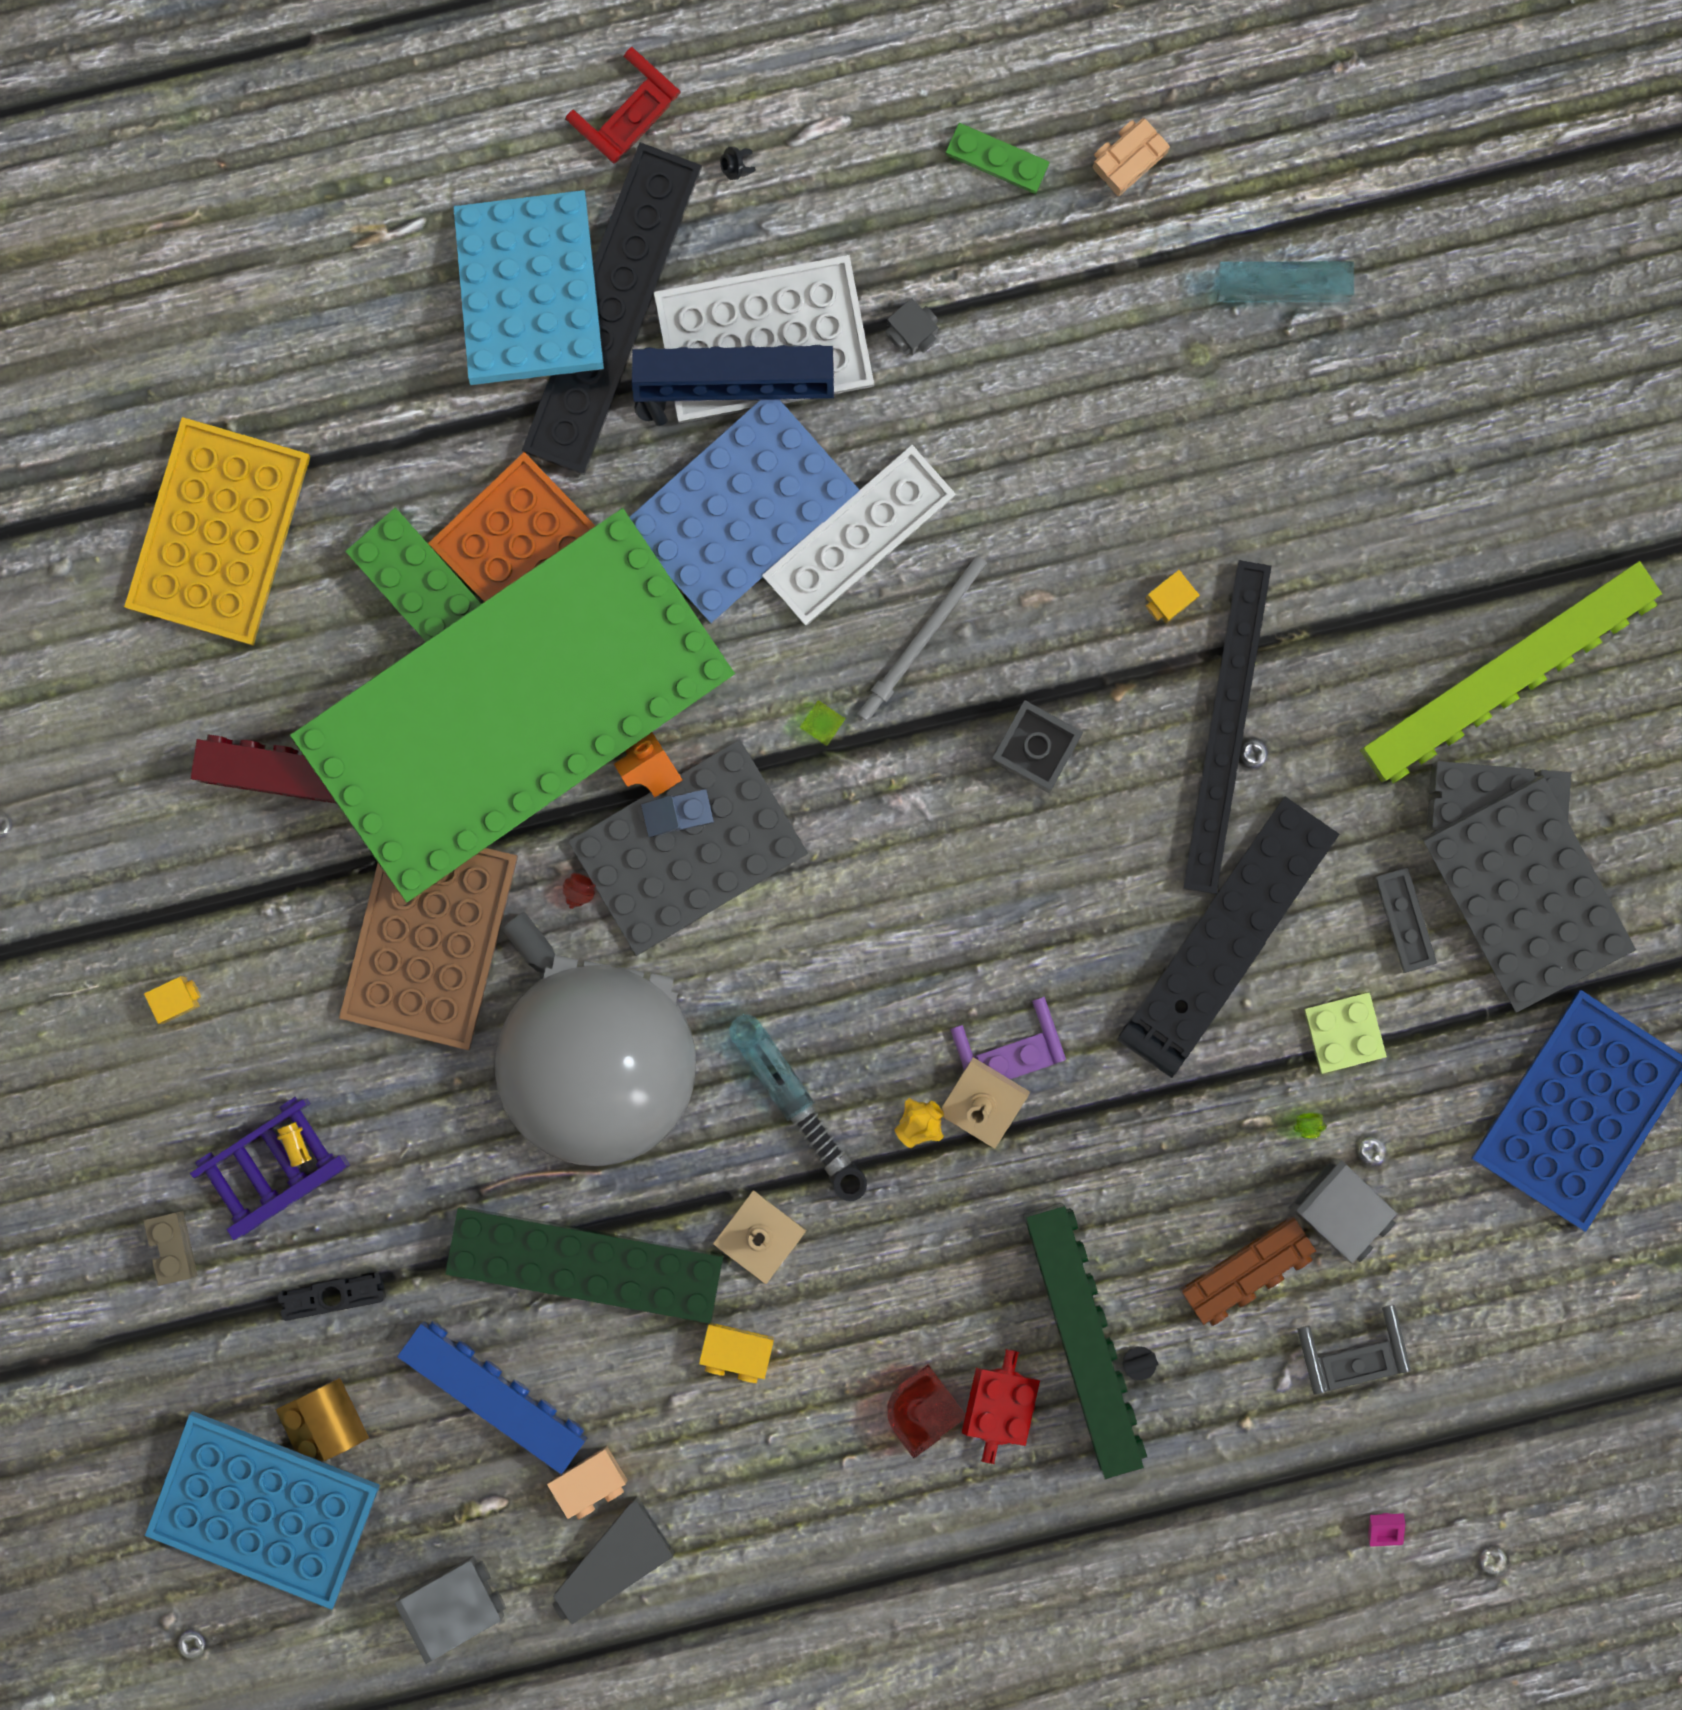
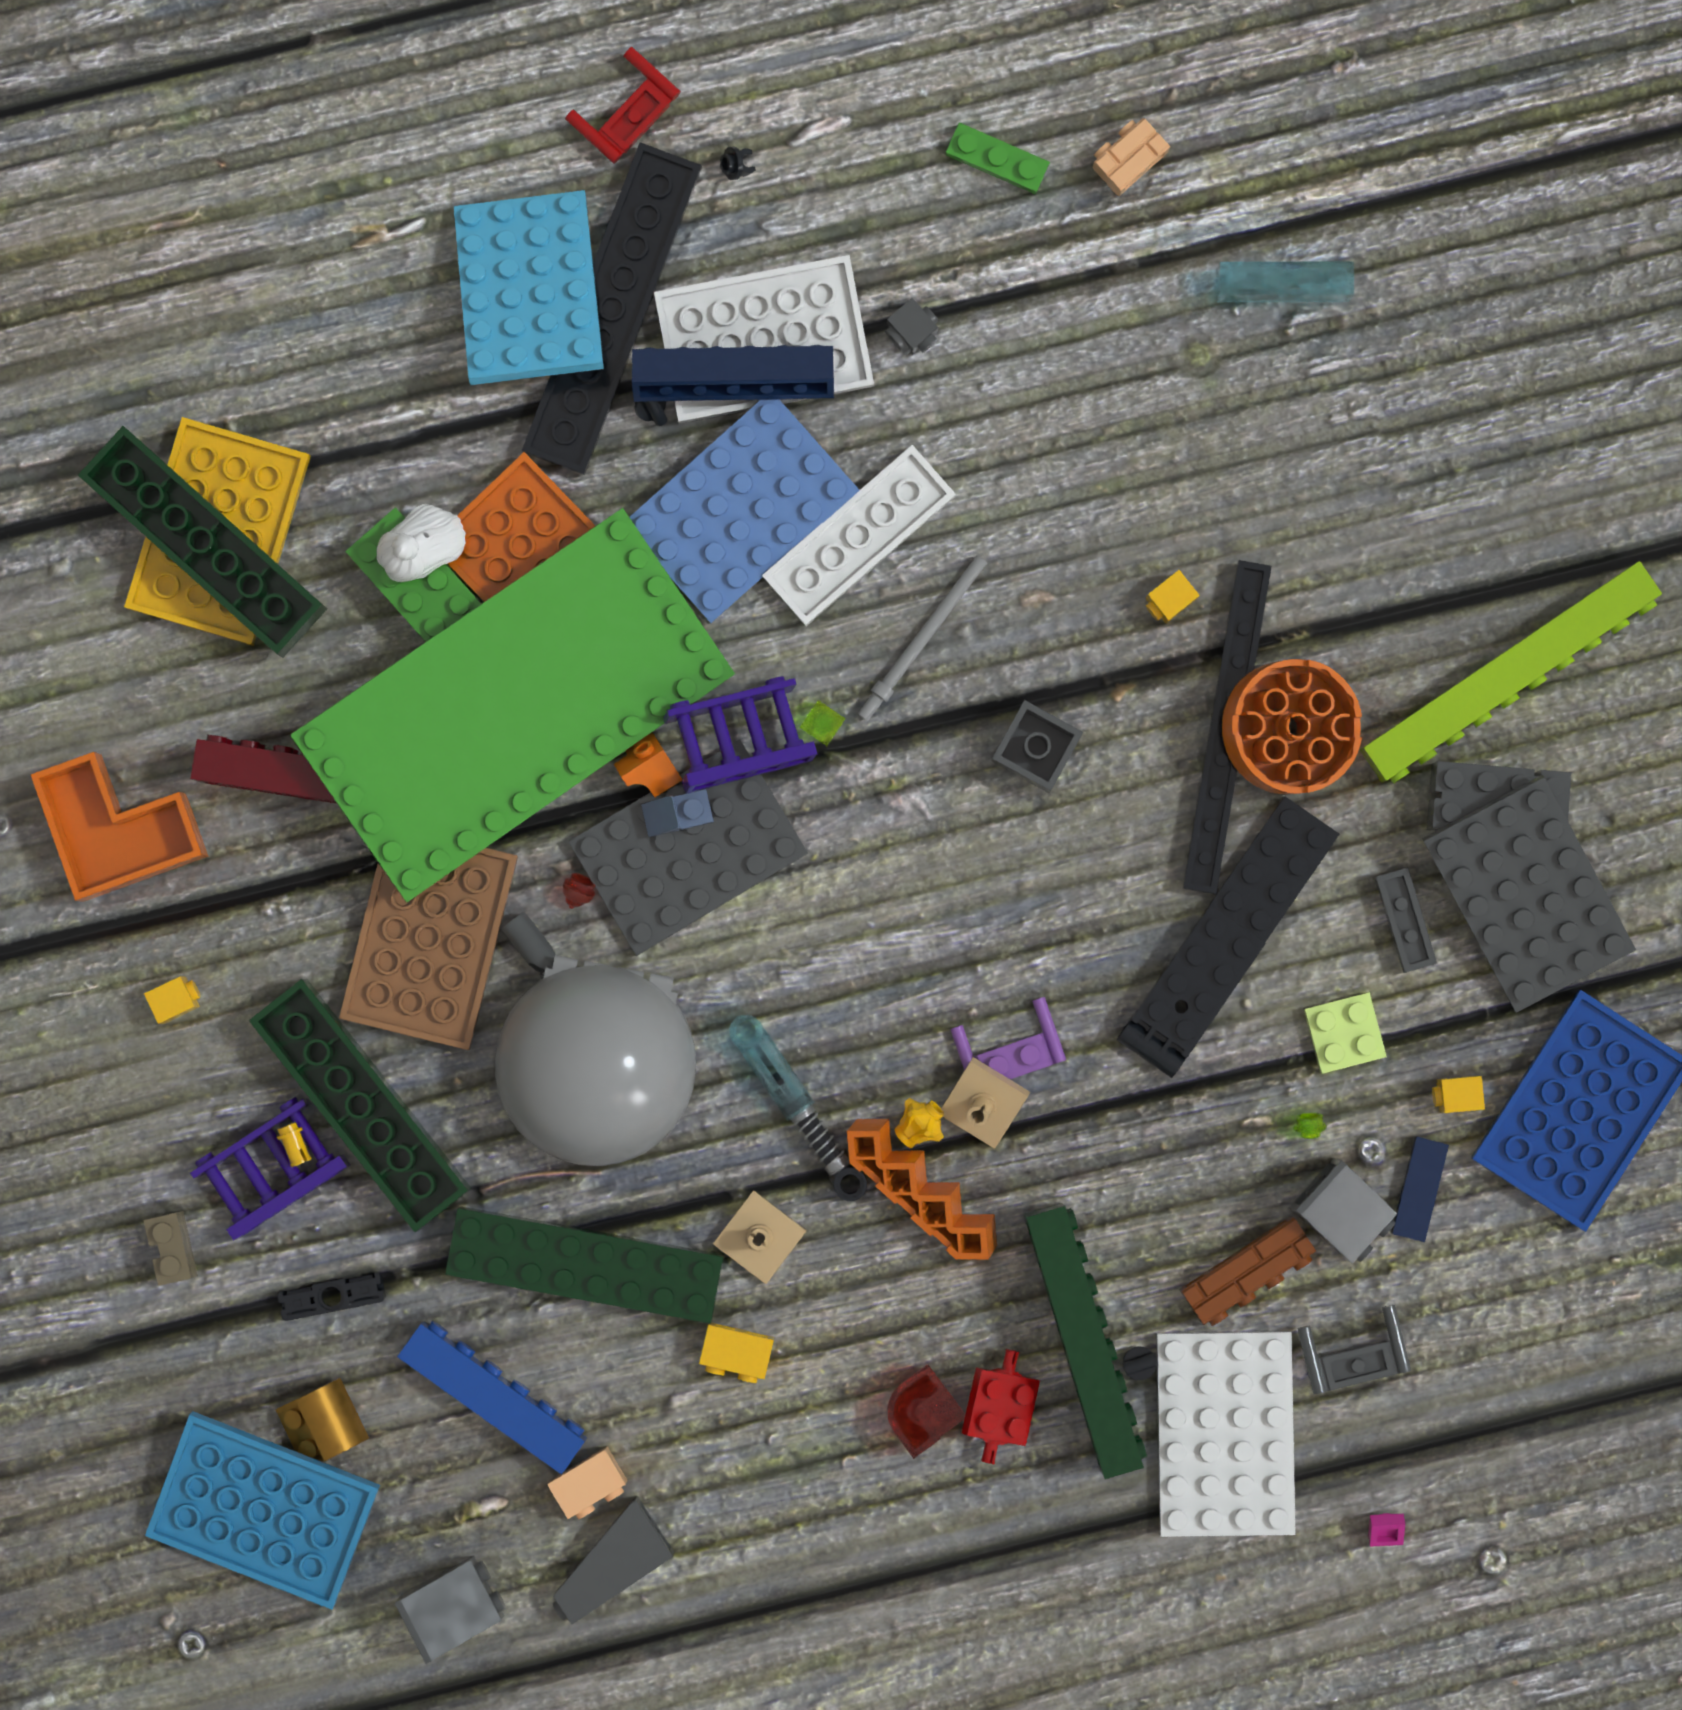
(101, 843): none -> orange piece
(202, 542): none -> dark green brick
(360, 1104): none -> dark green brick
(421, 543): none -> white hair
(731, 766): none -> dark purple fence
(931, 1204): none -> orange brick
(1225, 1433): none -> white plate
(1259, 732): none -> orange brick
(1420, 1189): none -> dark blue tile
(1459, 1094): none -> yellow brick

